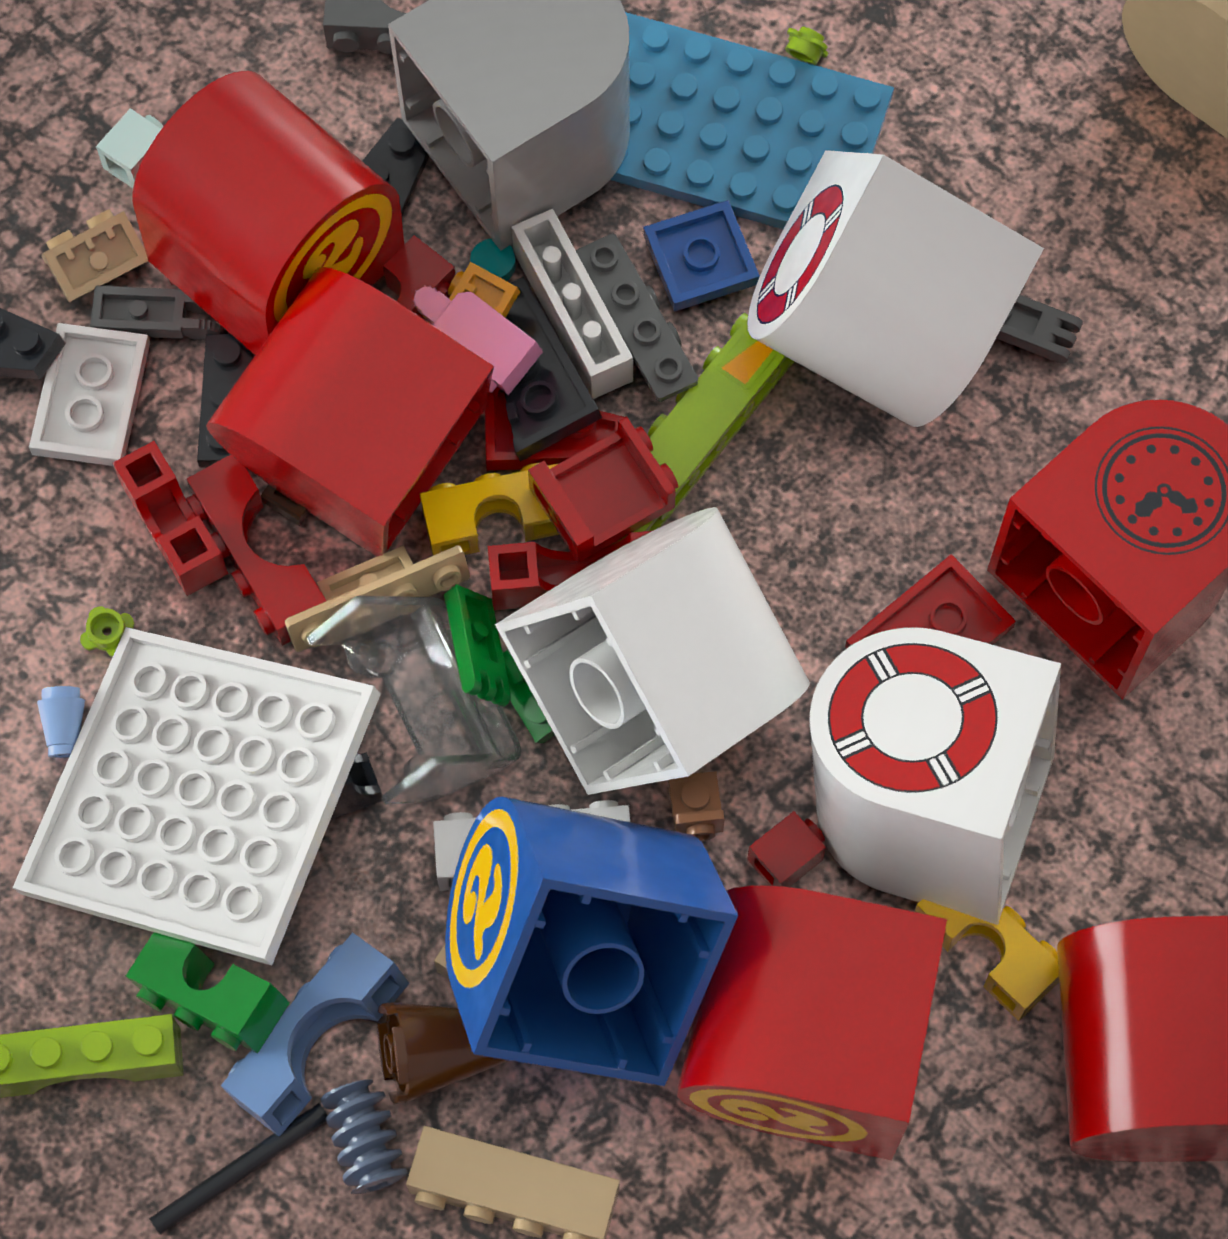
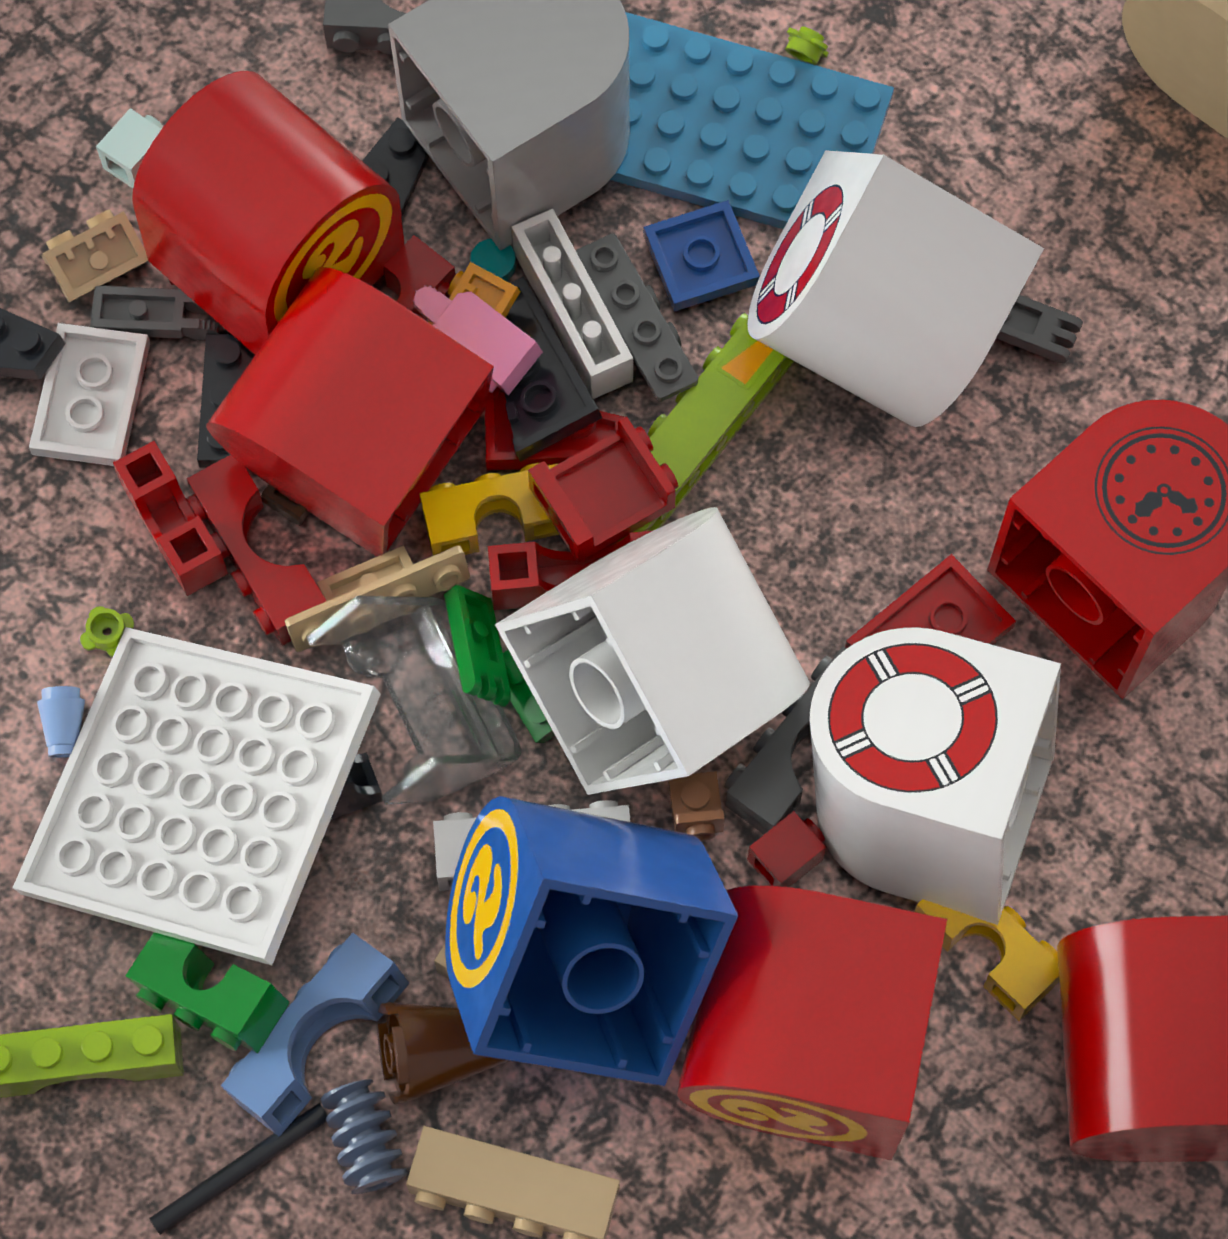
(767, 786): none -> dark grey arch

